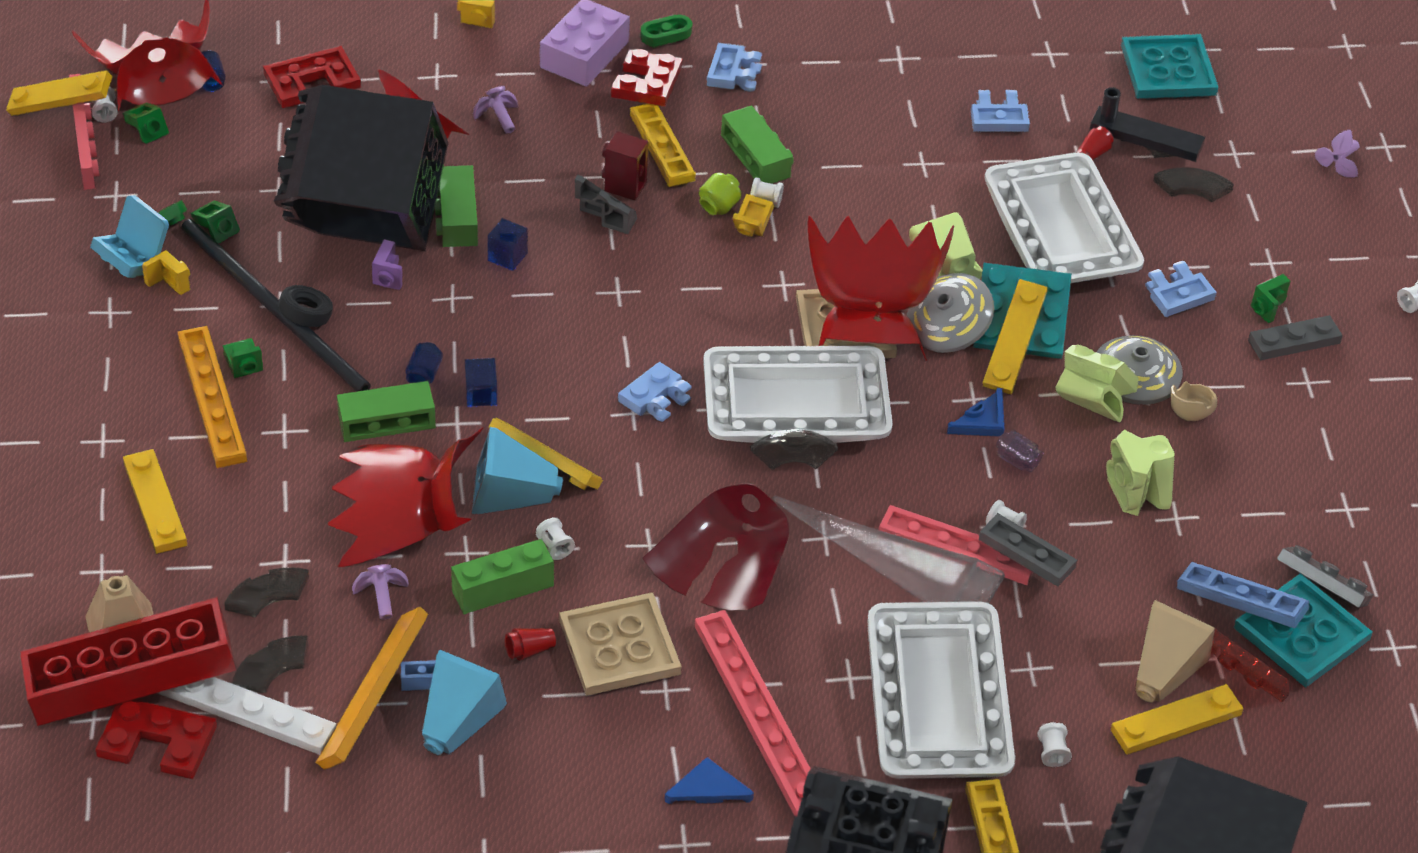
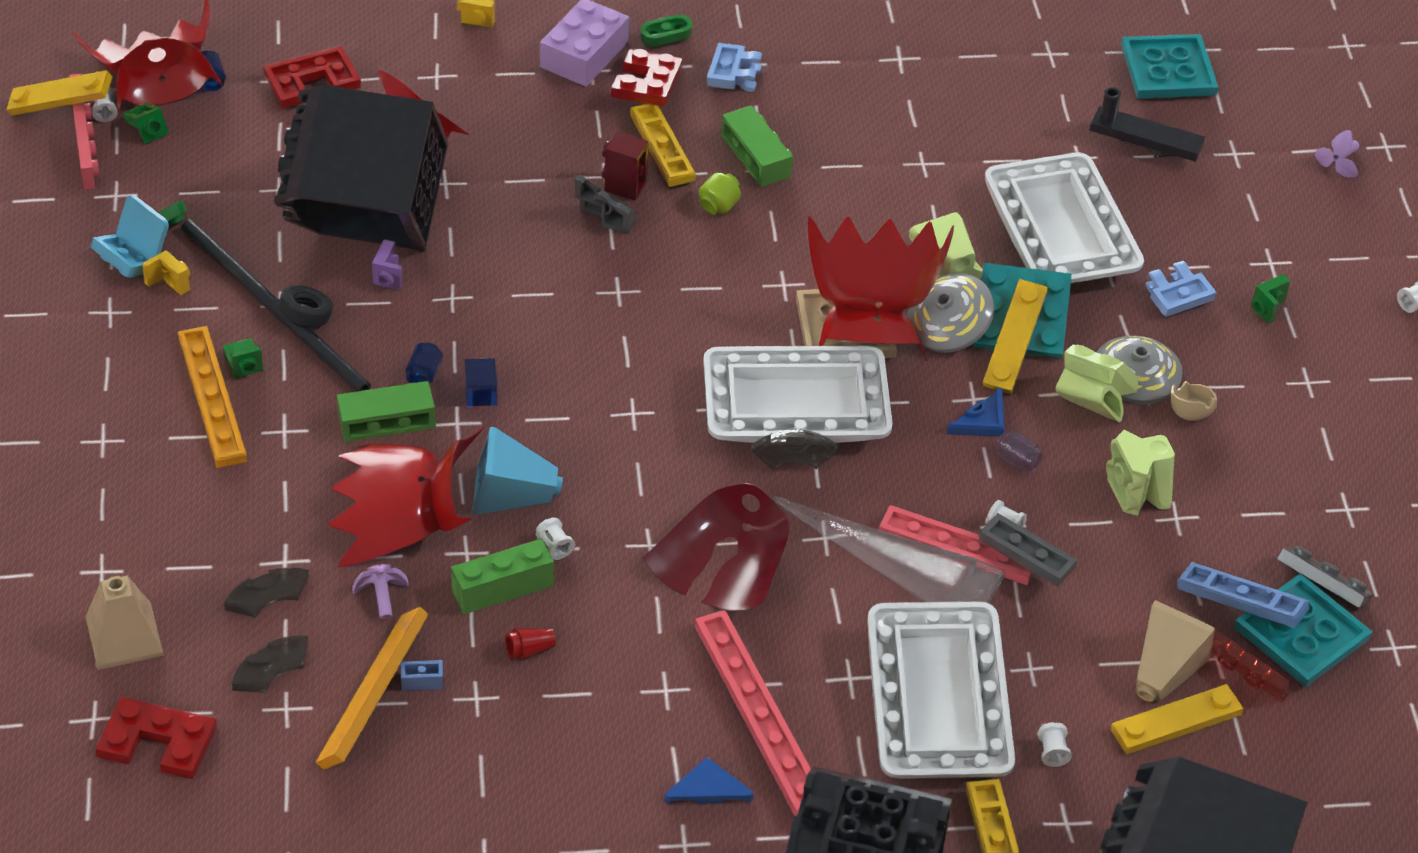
(127, 661): red brick -> none
(155, 501): yellow plate -> none
(218, 219): green bracket -> none
(256, 712): white plate -> none
(457, 207): bright green brick -> none
(459, 702): medium azure slope -> none
(498, 100): lavender plant -> none
(507, 244): clear blue brick -> none
(579, 475): yellow plate -> none
(619, 643): tan plate -> none
(650, 392): light blue plate -> none
(753, 215): yellow bracket -> none
(767, 191): white bush -> none
(999, 117): light blue plate -> none
(1096, 142): red cone -> none
(1193, 181): clear smoke tile -> none
(1295, 337): dark grey plate -> none

